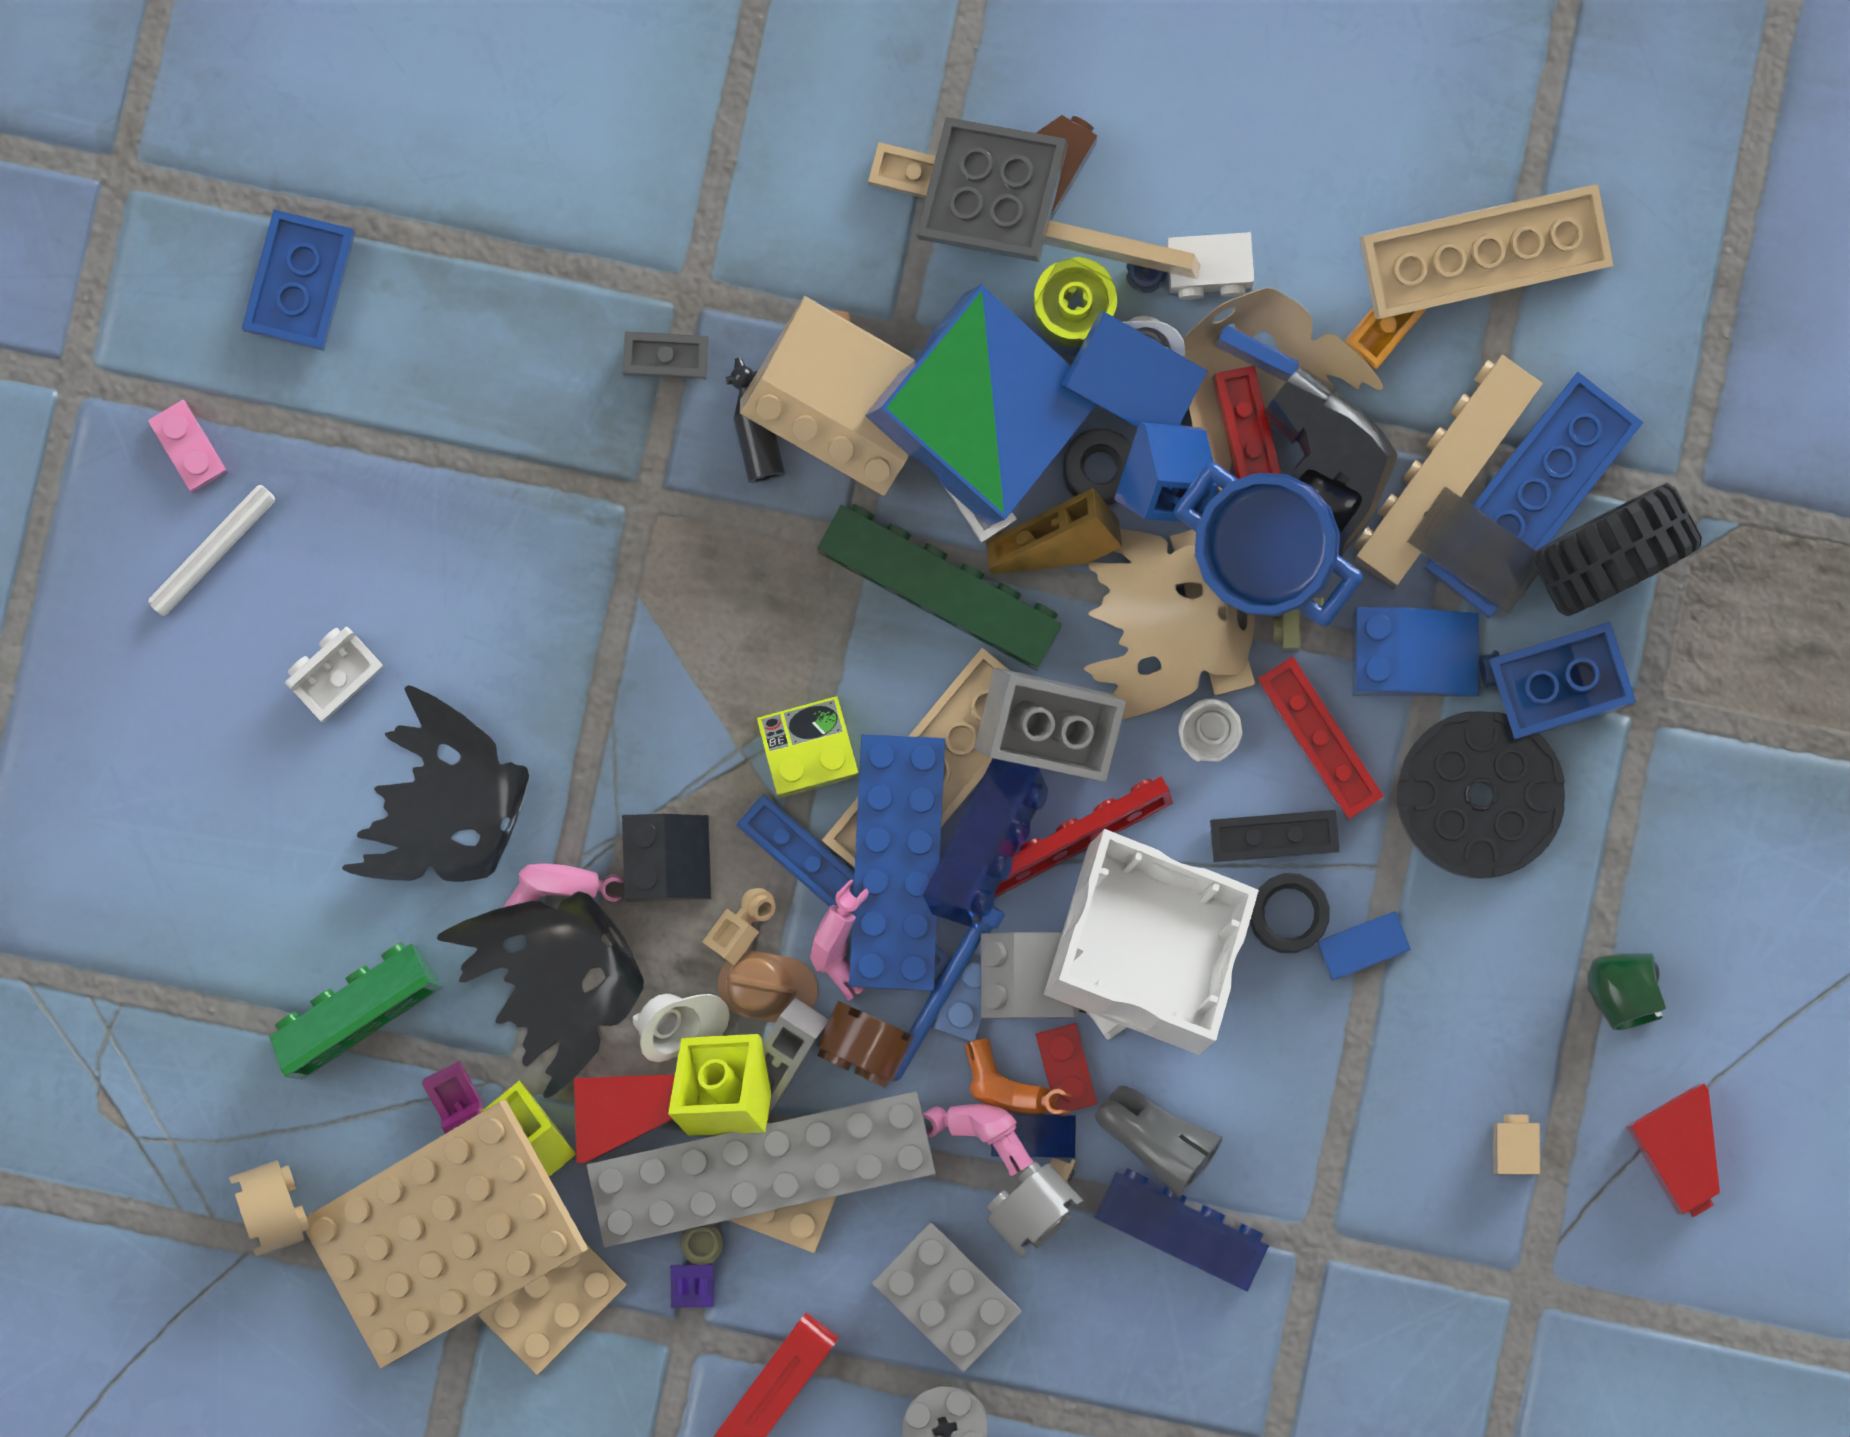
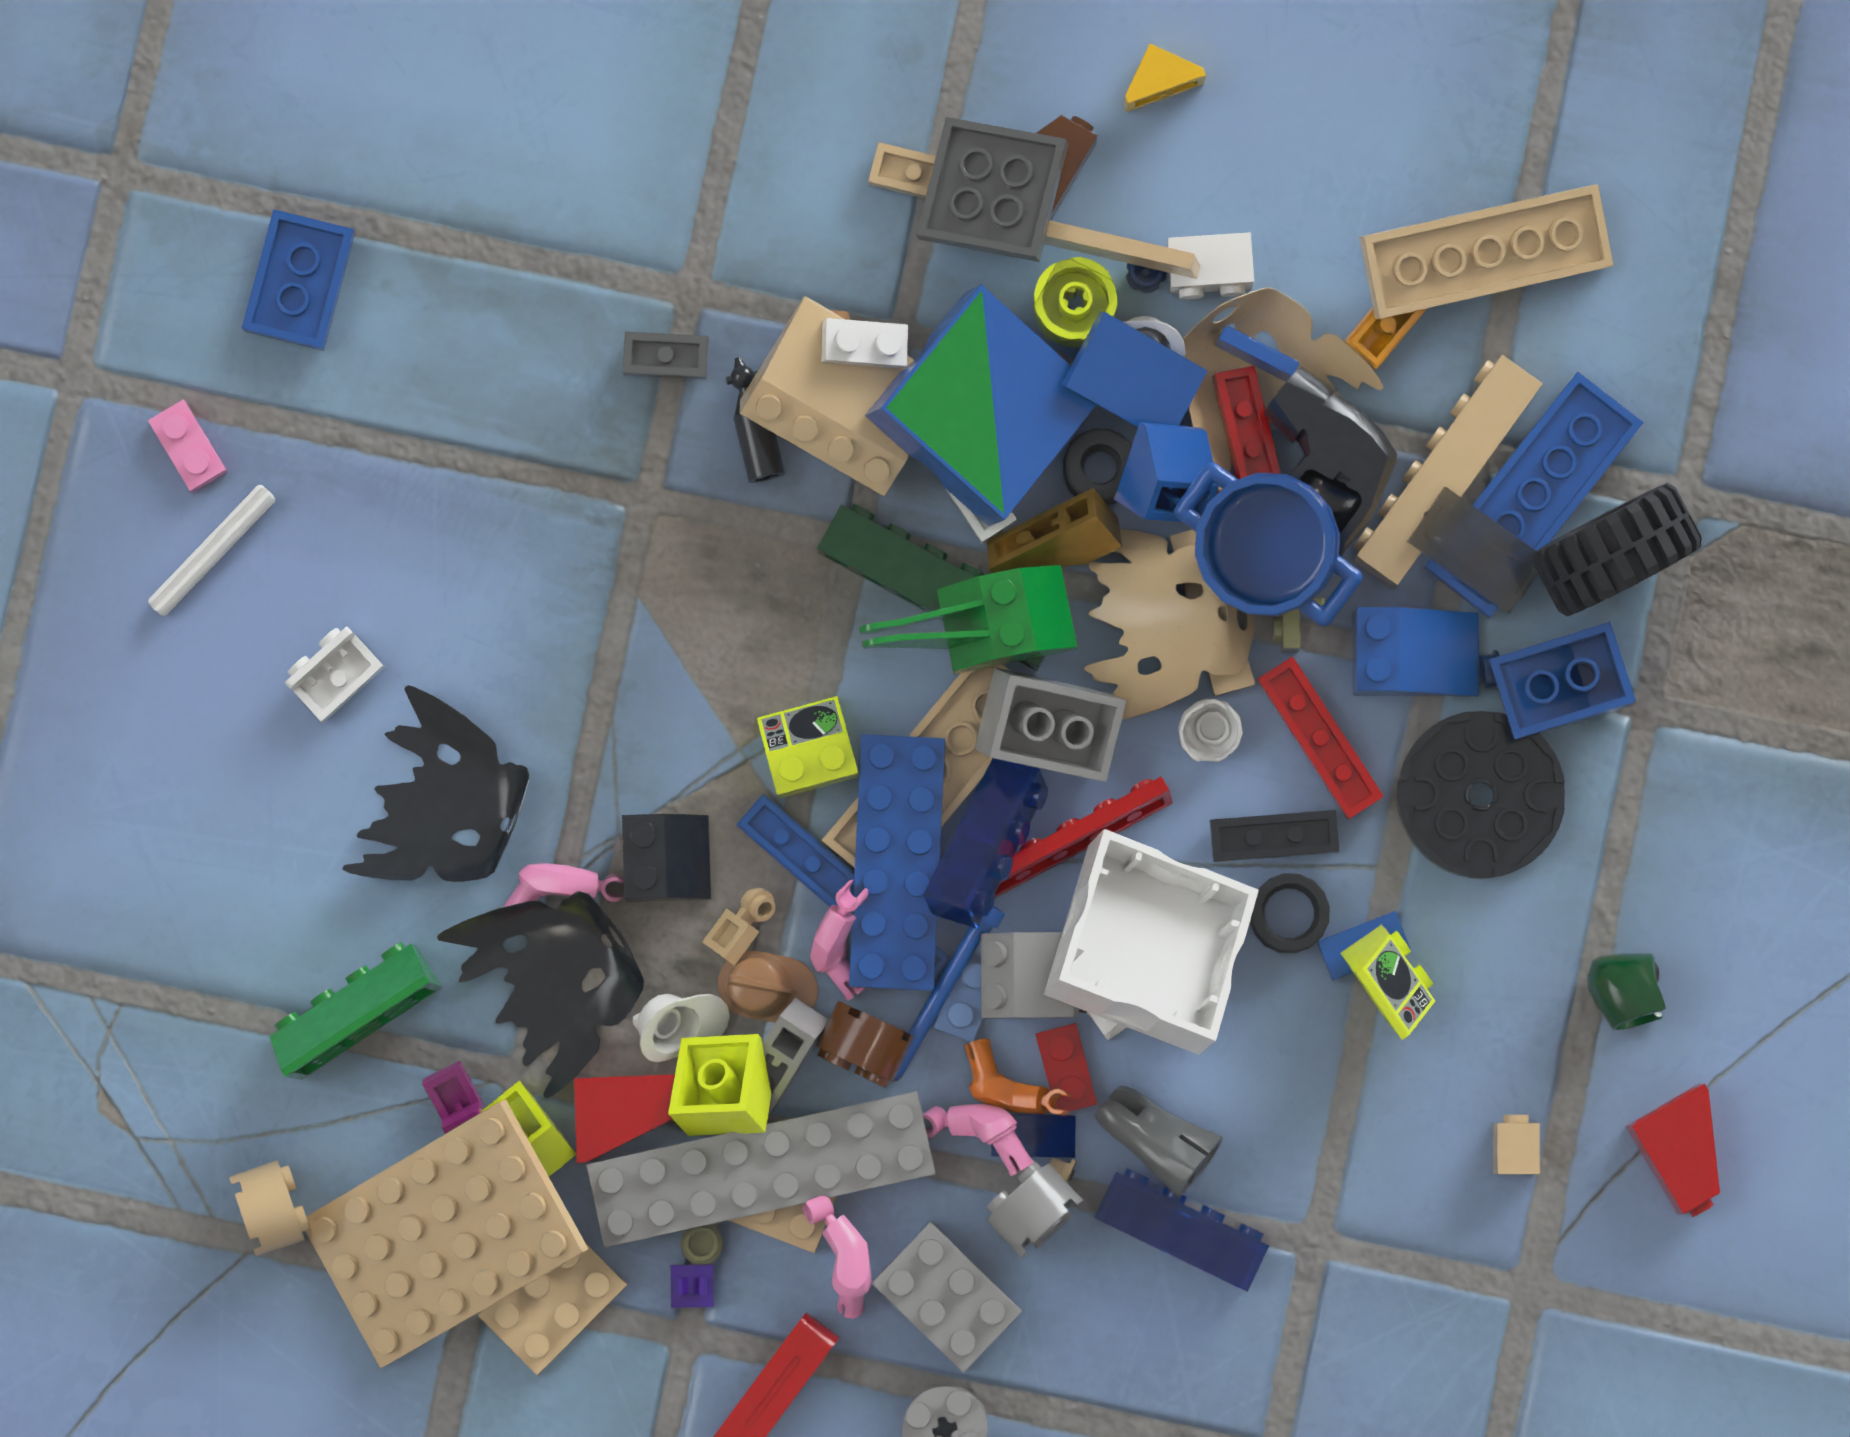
(852, 1261): none -> bright pink arm
(864, 343): none -> white plate
(992, 620): none -> green slope
(1160, 77): none -> yellow slope
(1390, 979): none -> slope

